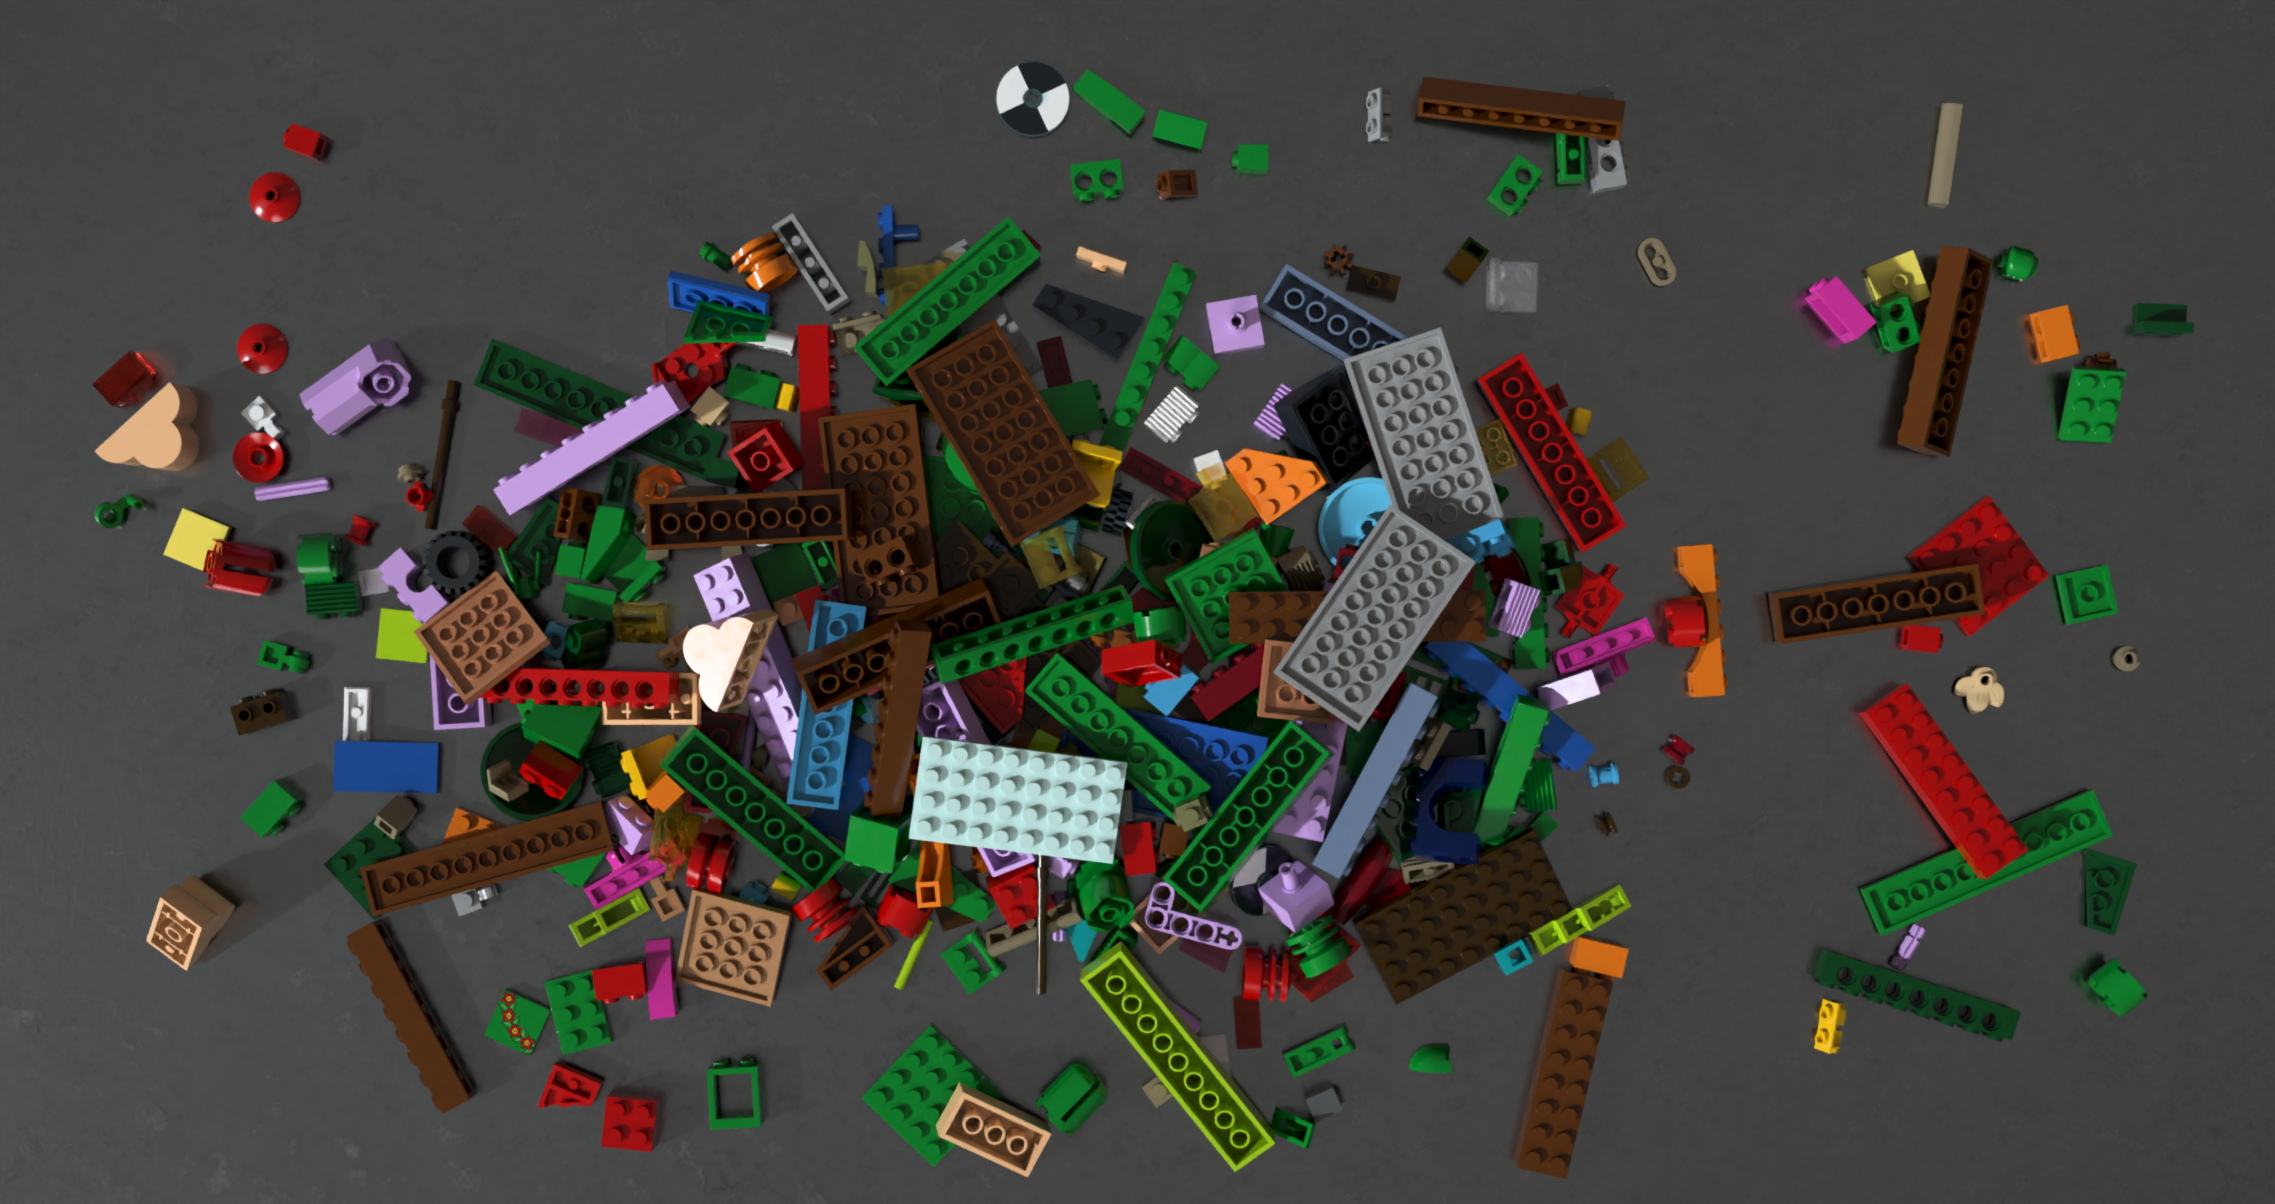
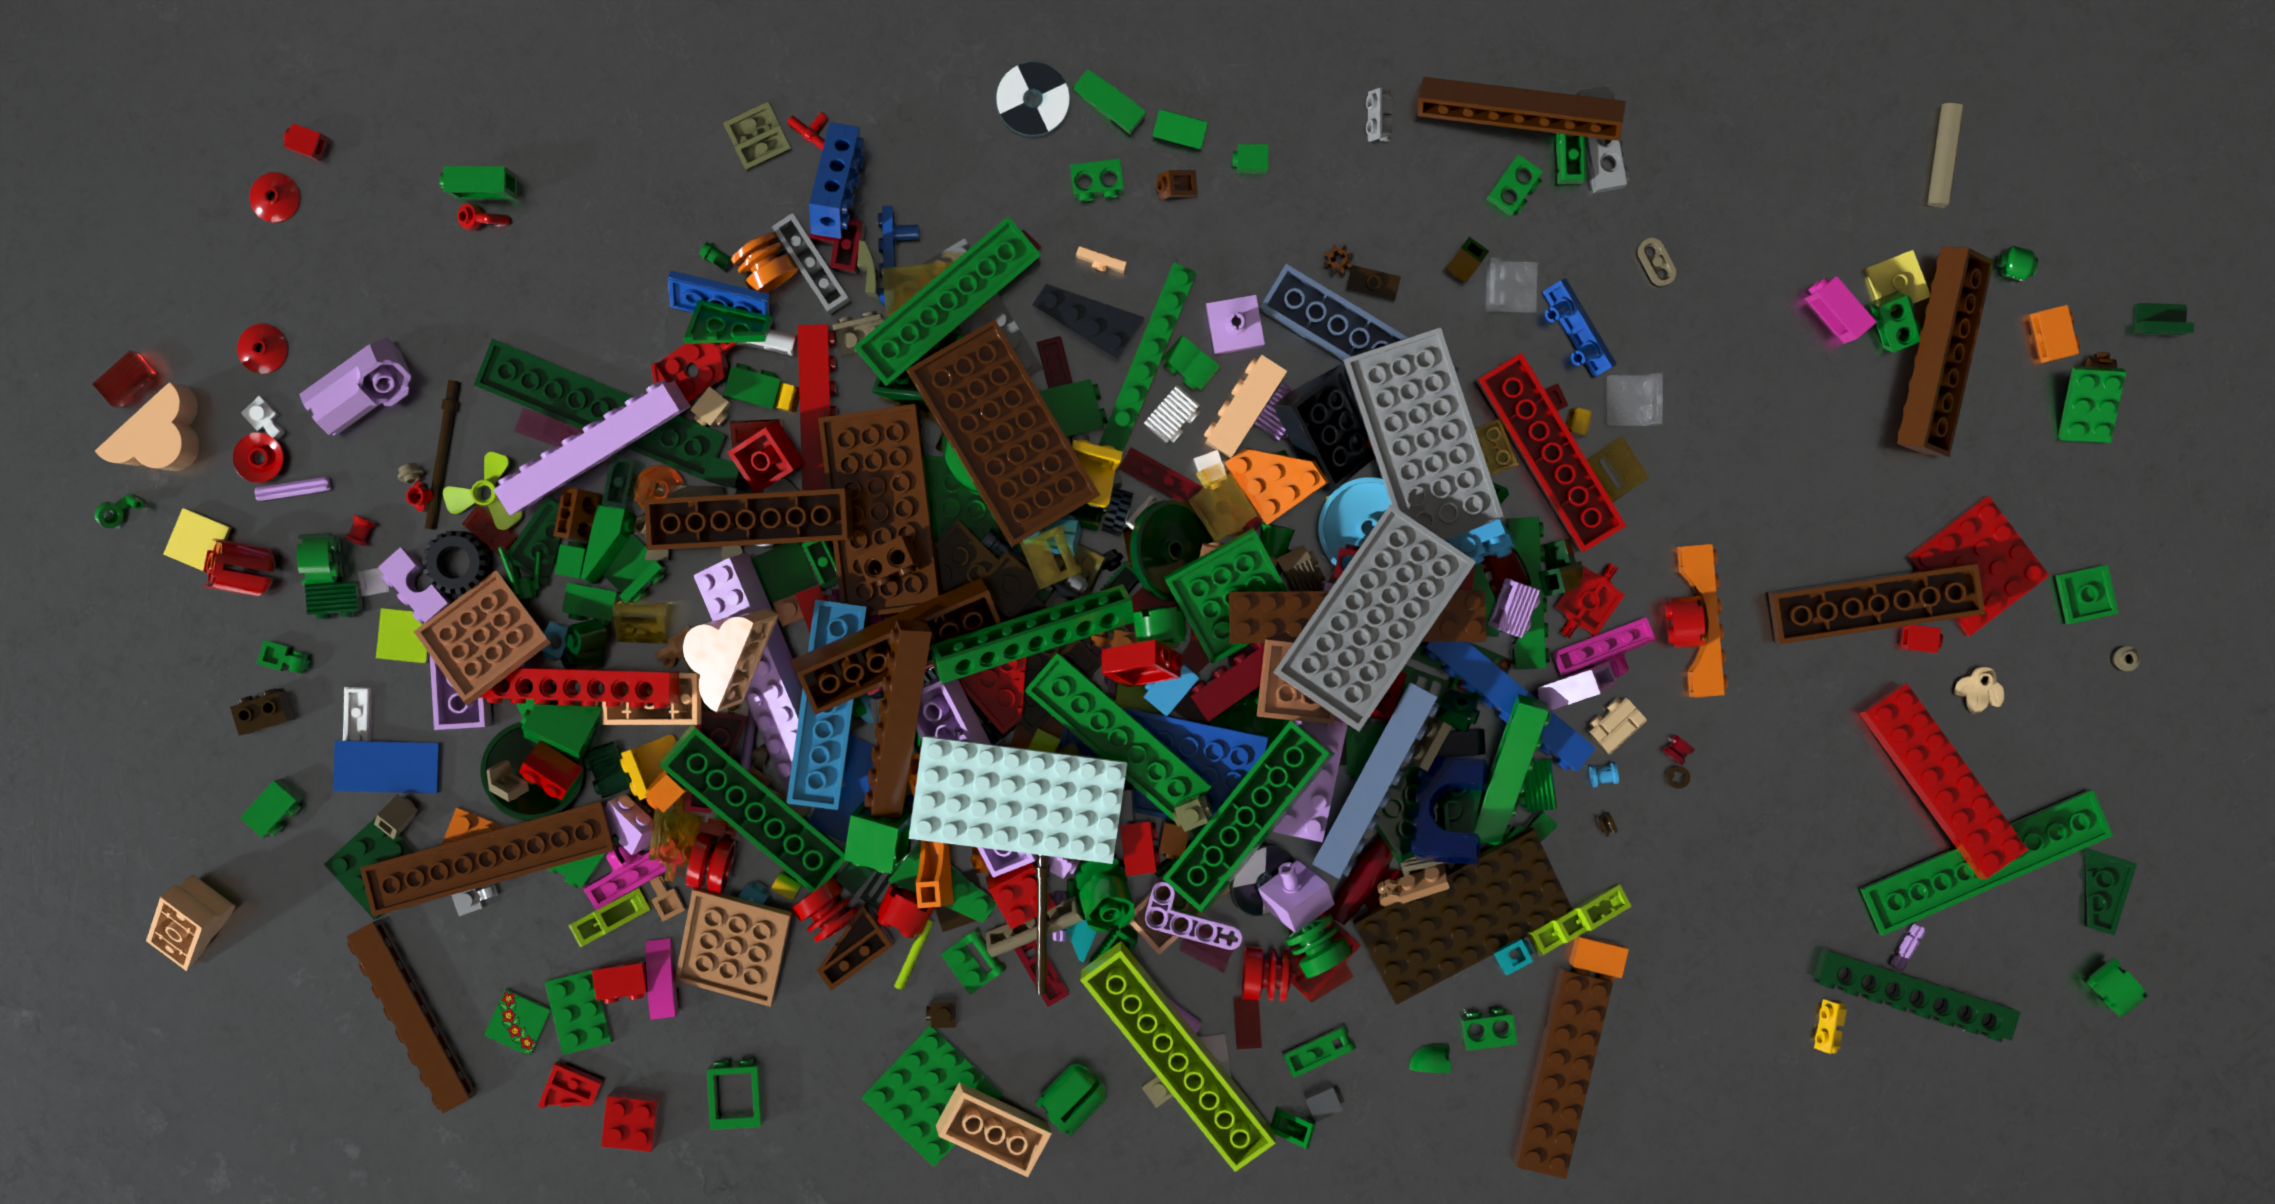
(460, 499): none -> lime piece
(471, 217): none -> red plate
(478, 182): none -> green window
(756, 135): none -> olive slope
(810, 133): none -> red piece
(832, 187): none -> blue brick
(845, 250): none -> dark red brick
(943, 1013): none -> dark brown brick
(1055, 986): none -> dark red plate
(1113, 560): none -> black plate
(1245, 407): none -> light nougat brick
(1414, 886): none -> medium nougat hinge
(1488, 1037): none -> green brick
(1578, 325): none -> blue plate
(1616, 724): none -> tan brick
(1634, 400): none -> clear bracket

